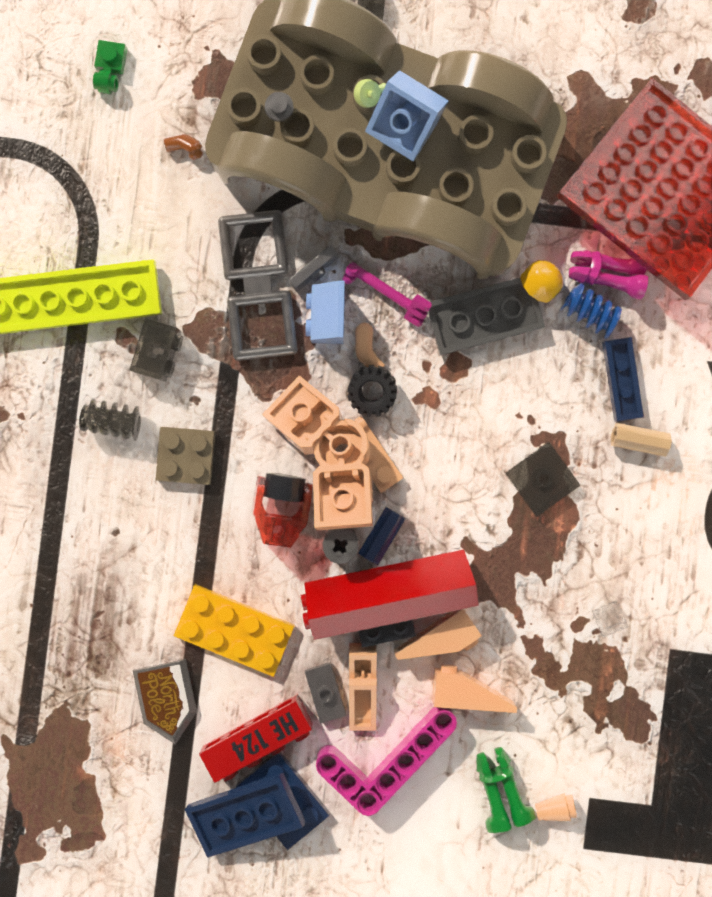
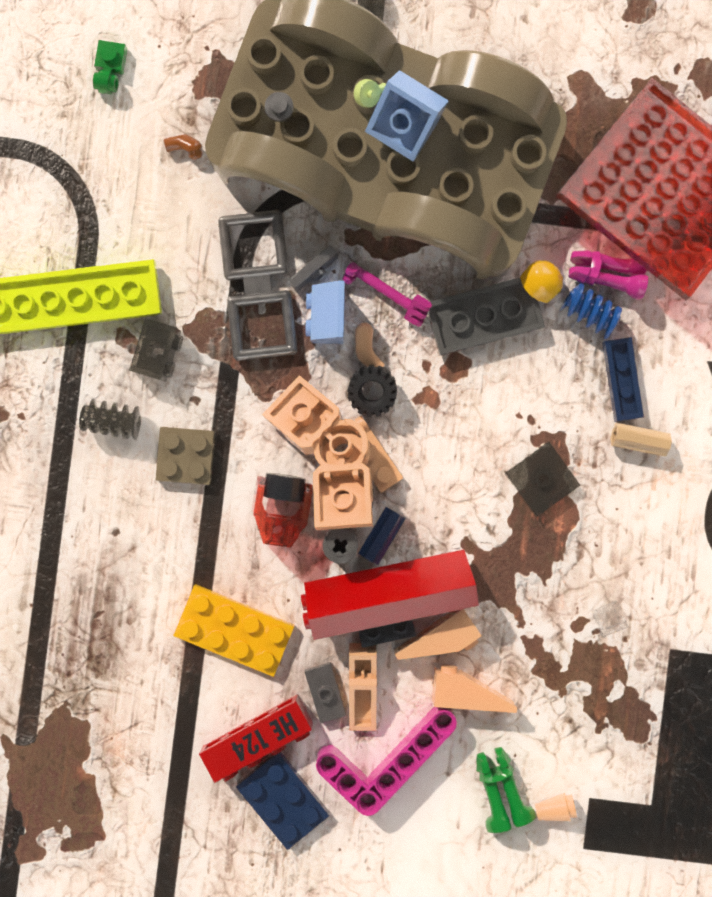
(166, 698): tile -> none
(245, 815): dark blue plate -> none

